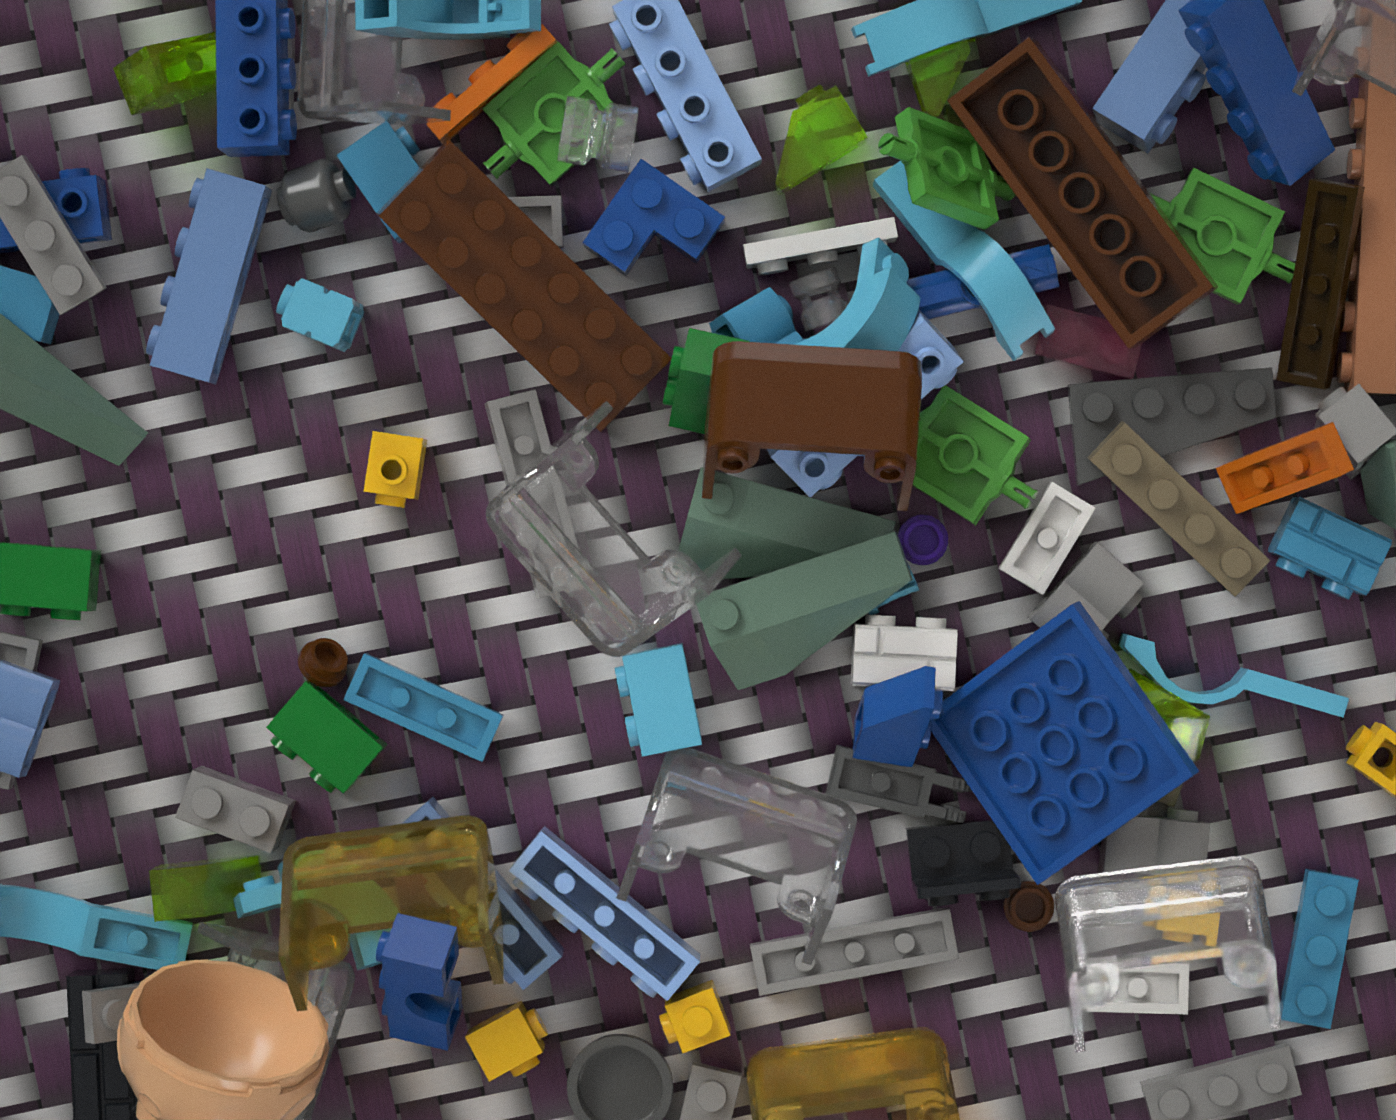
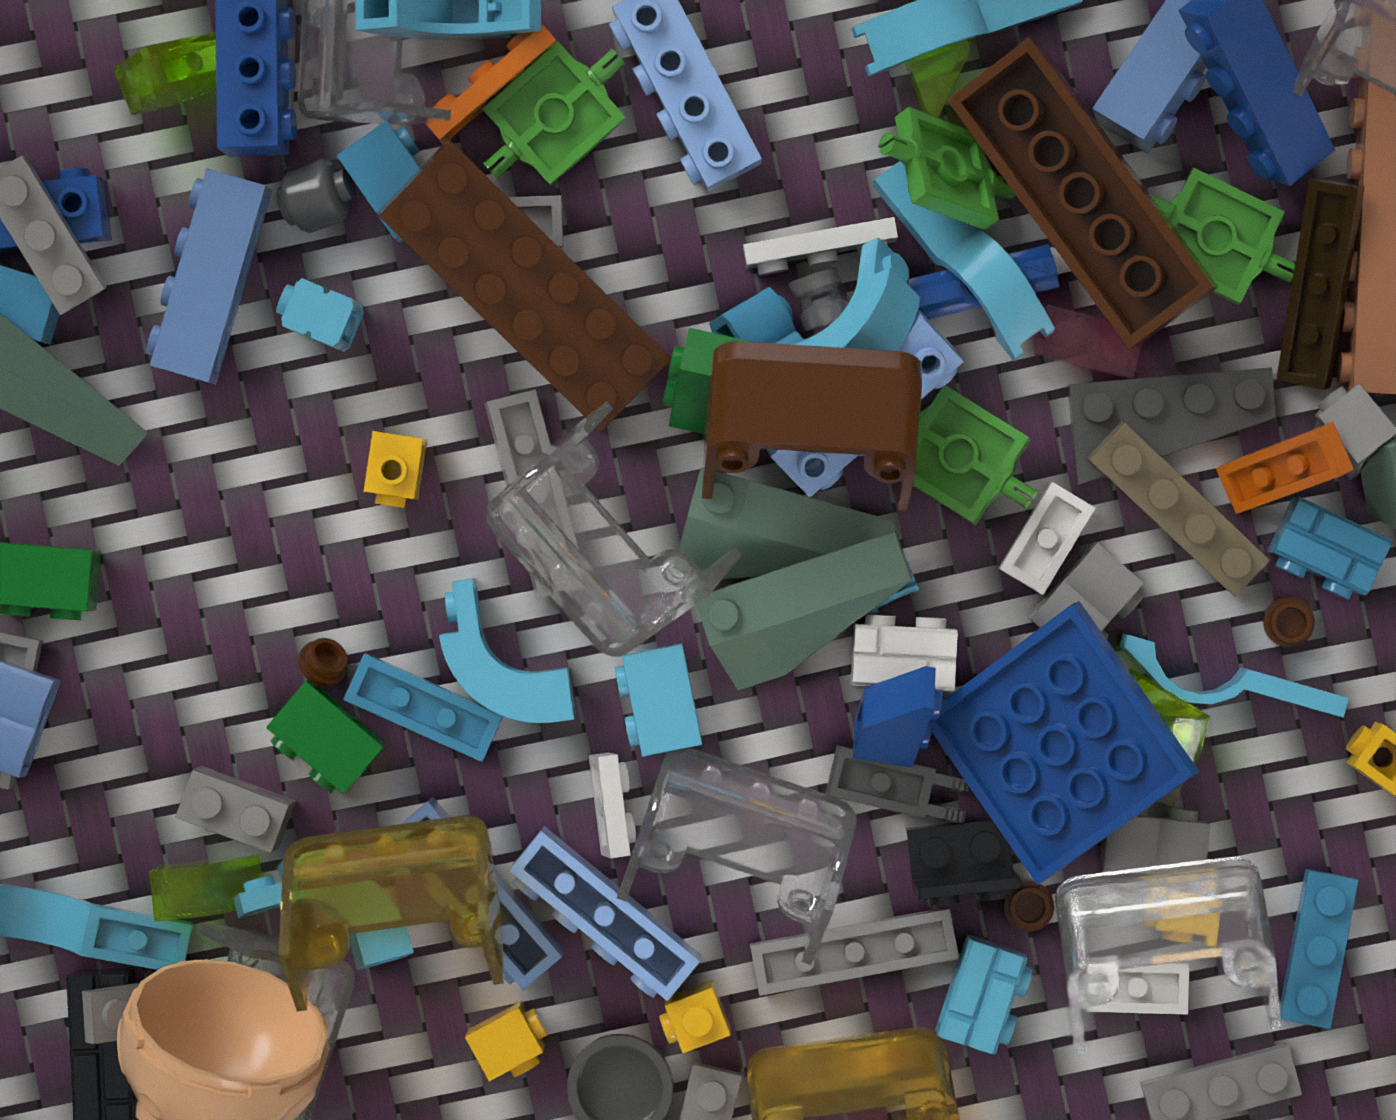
(417, 981): blue arch -> none
(510, 692): none -> medium azure arch
(597, 134): clear wheel -> none
(609, 783): none -> white plate
(650, 207): blue brick -> none
(817, 136): clear neon green slope -> none
(923, 539): dark purple plate -> none
(983, 995): none -> medium azure brick
(1288, 622): none -> reddish brown plate

